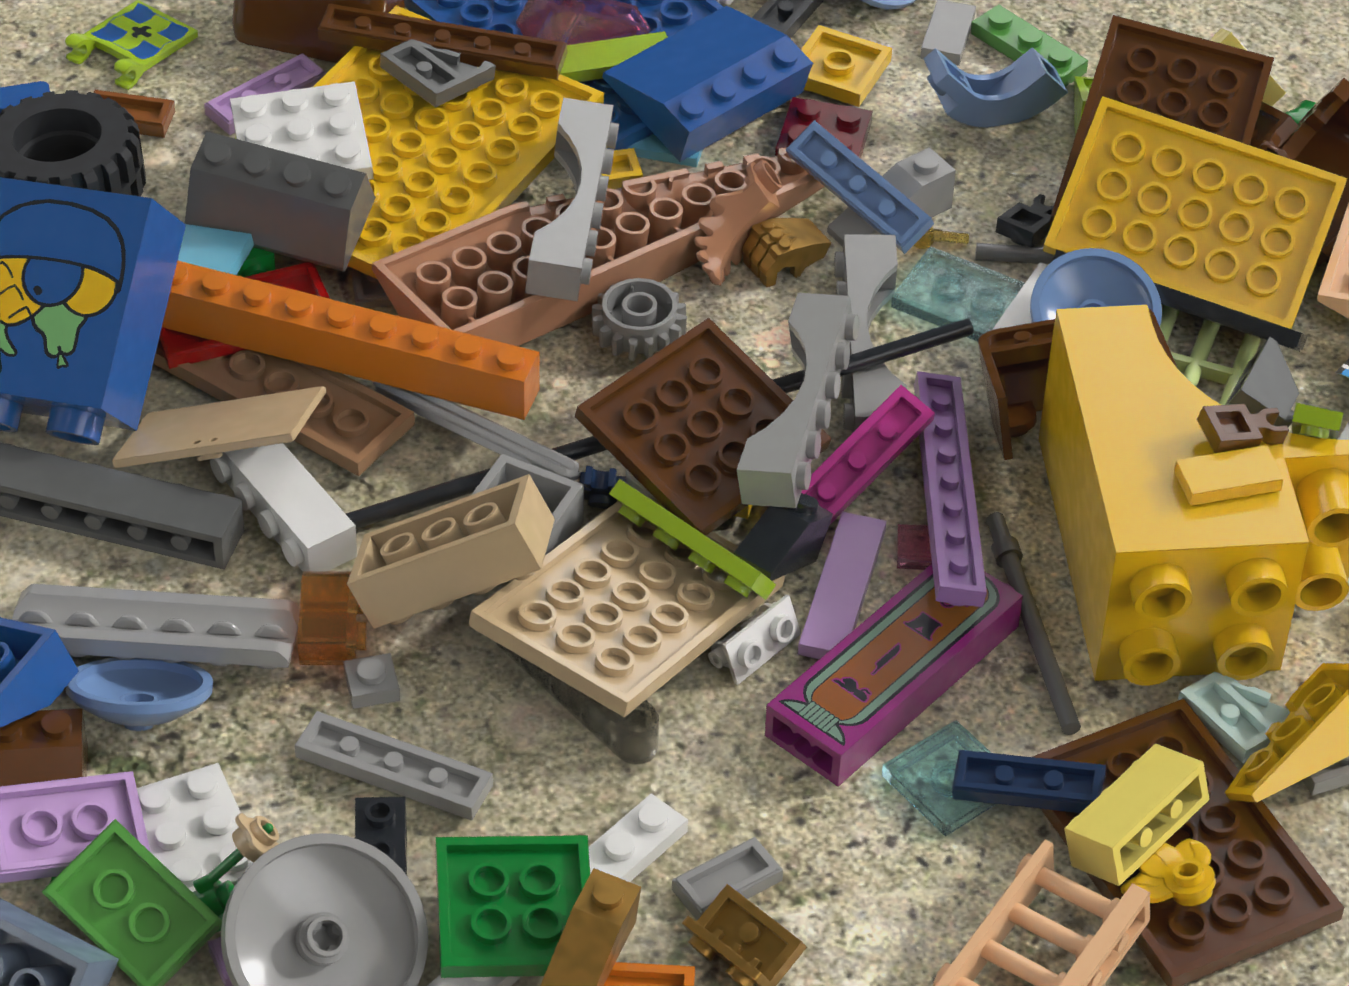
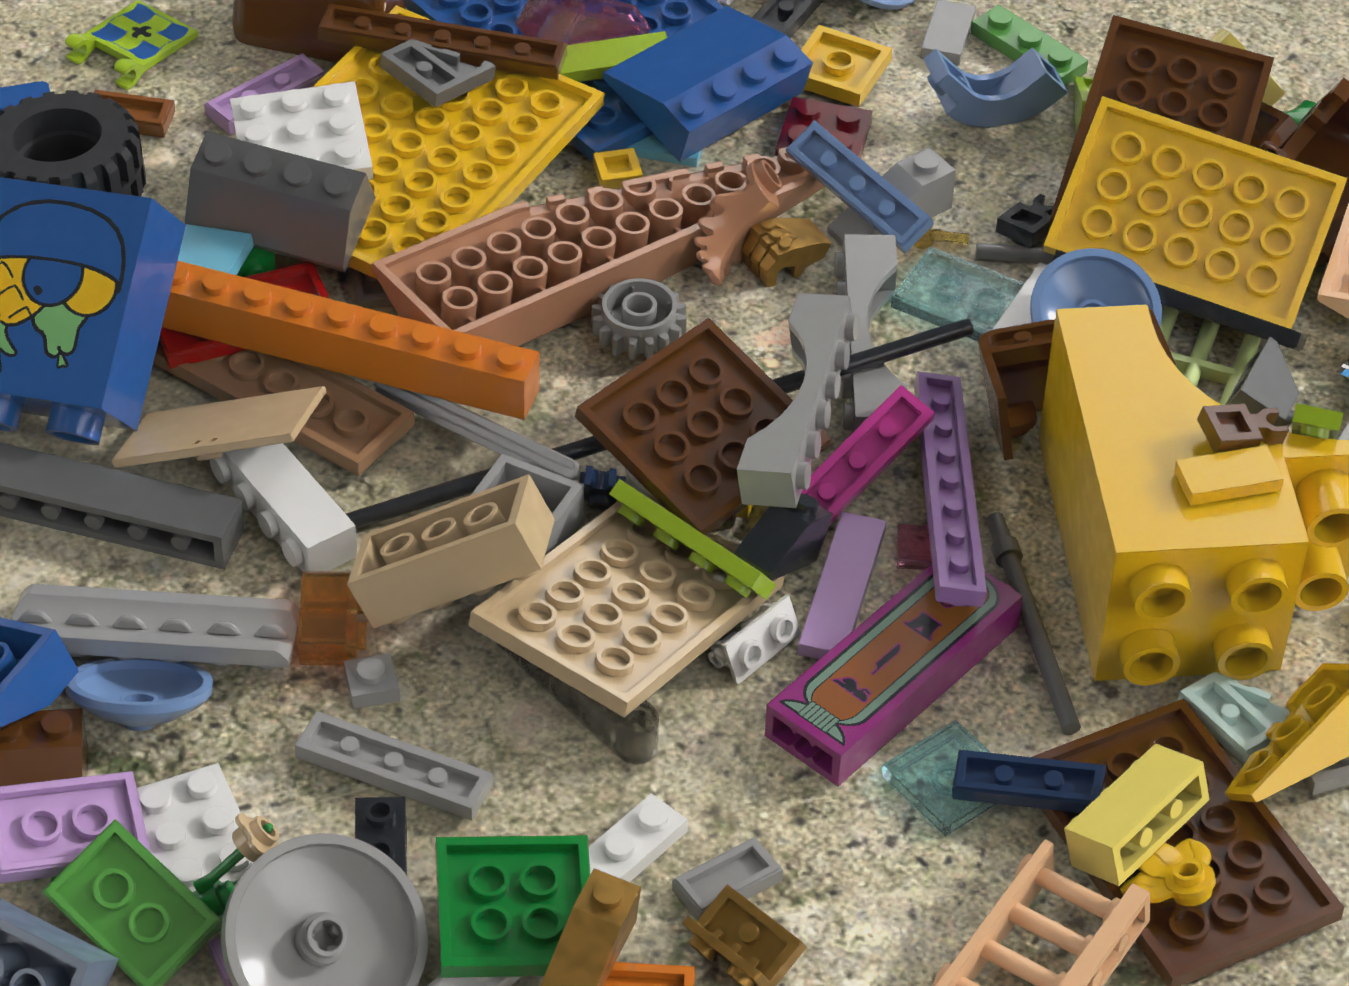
(560, 248): light grey arch -> none

